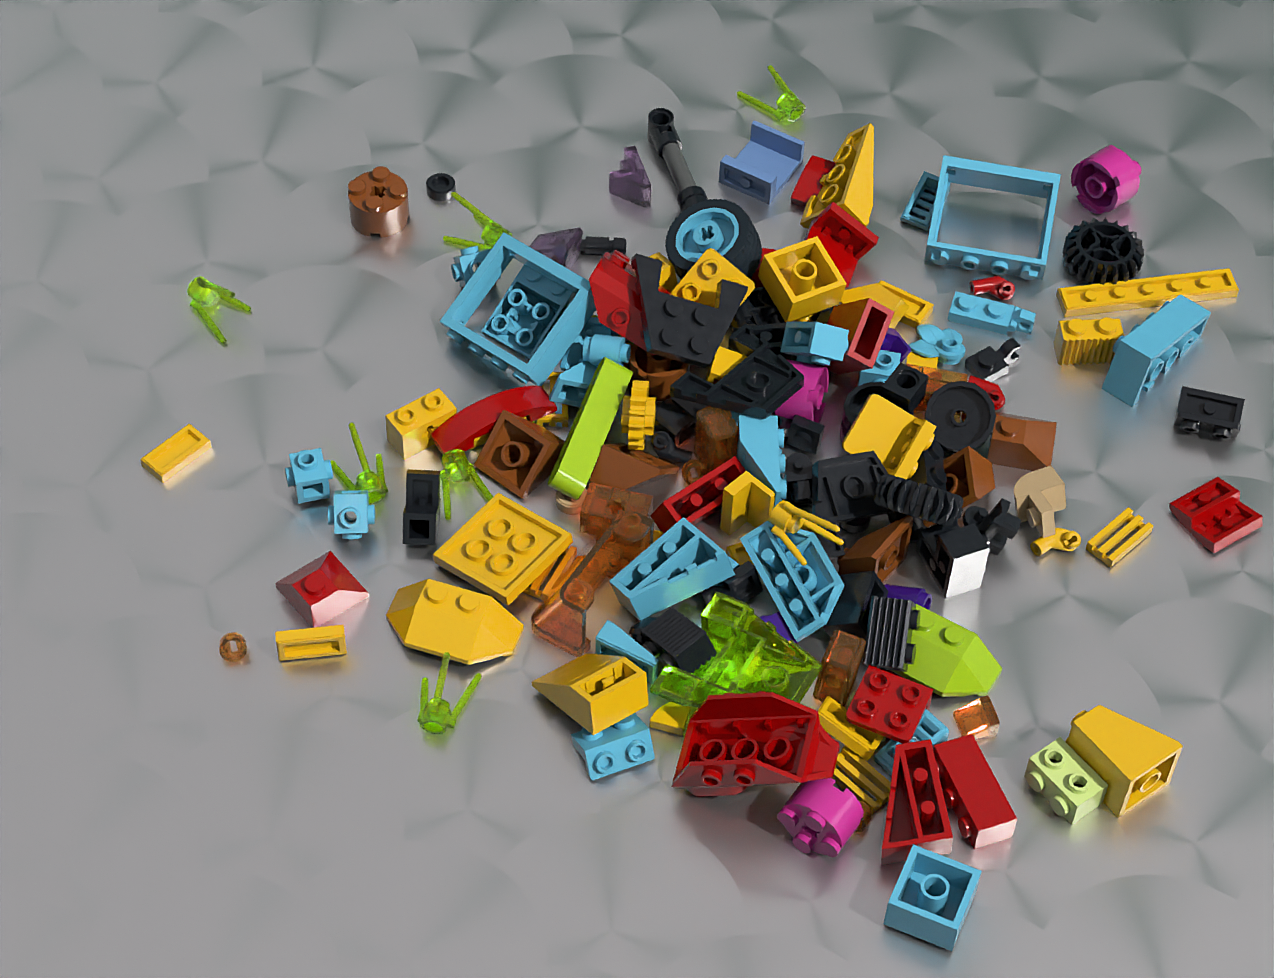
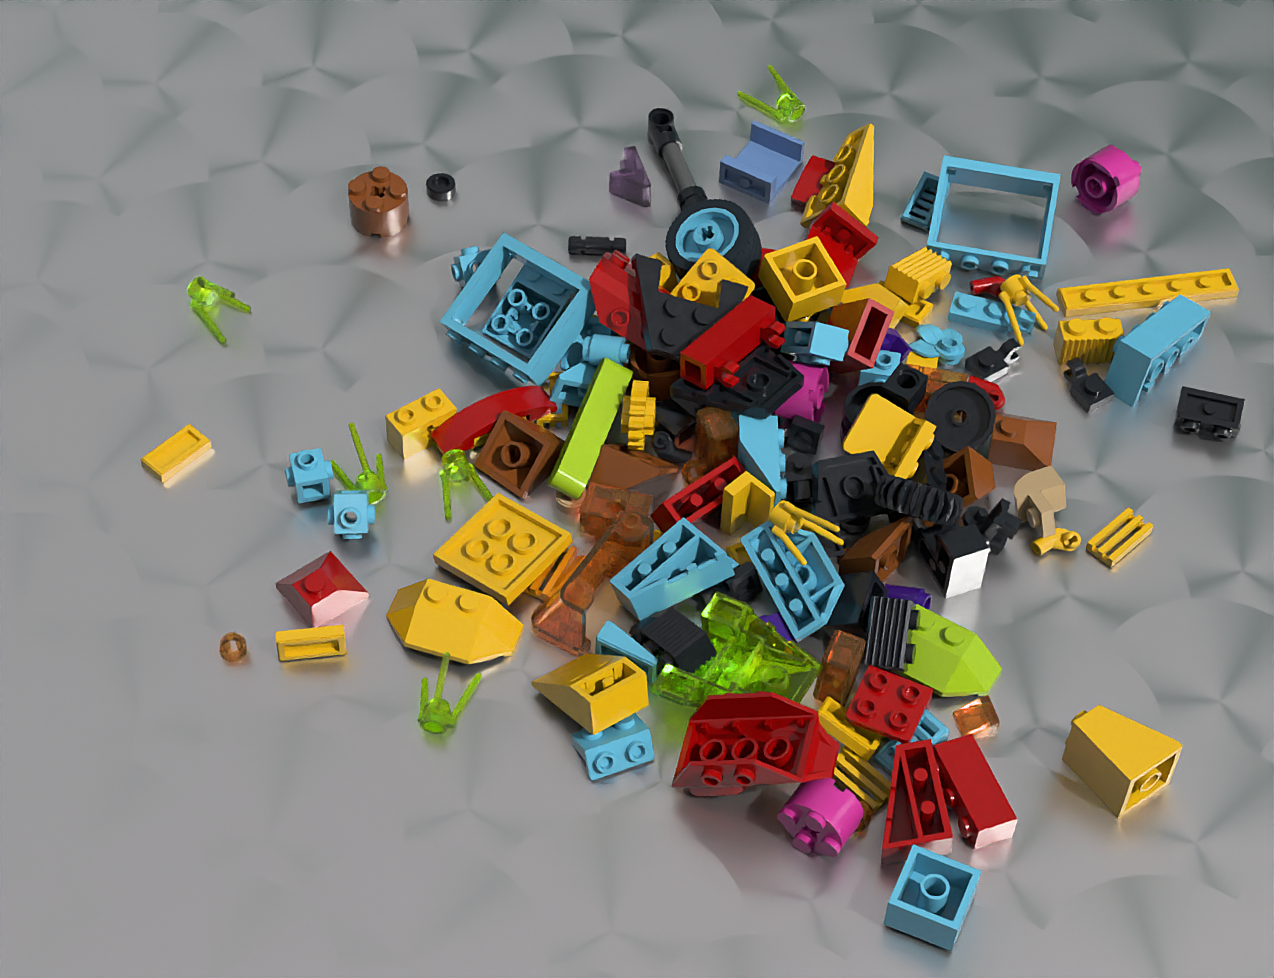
(422, 507): black brick -> none
(490, 233): clear neon green plant -> none
(560, 246): clear purple slope -> none
(670, 718): yellow tile -> none
(728, 342): none -> red brick
(918, 275): none -> yellow brick
(1017, 291): none -> yellow plant
(1065, 781): yellowish green brick -> none
(1087, 390): none -> black plate
(1104, 246): black gear -> none
(1215, 514): red slope -> none

